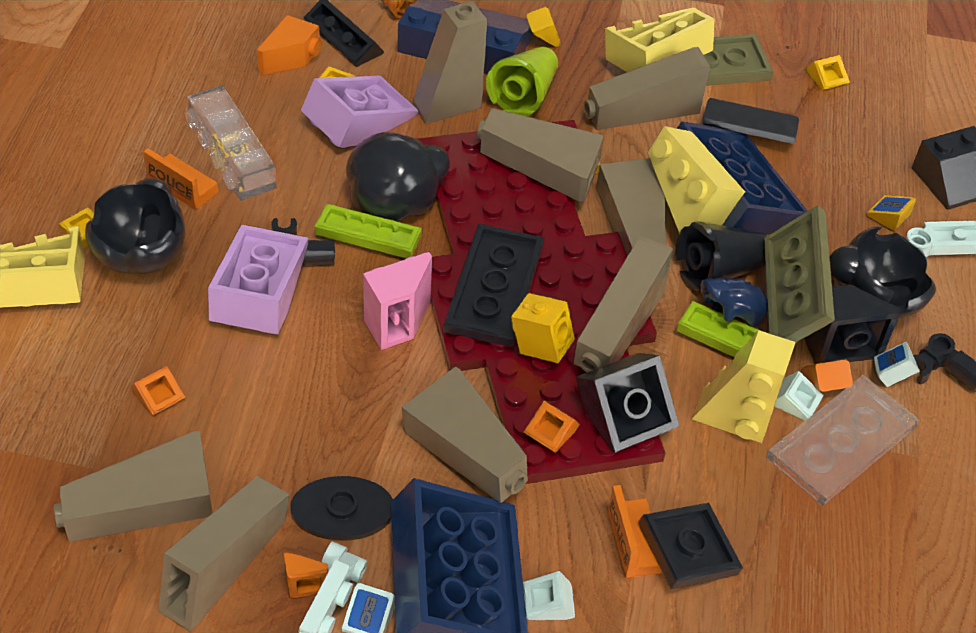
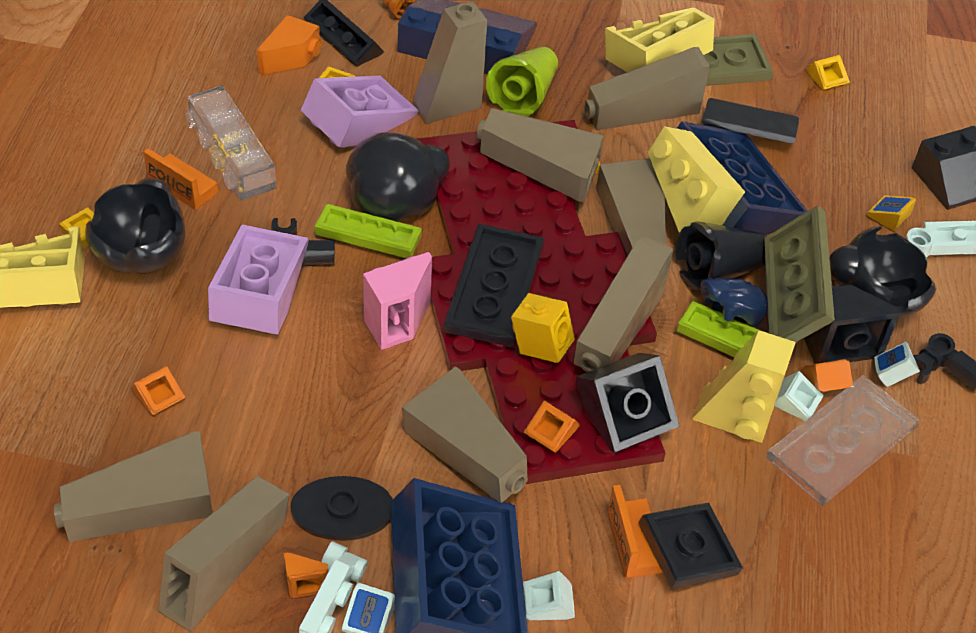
(543, 26): yellow slope -> none

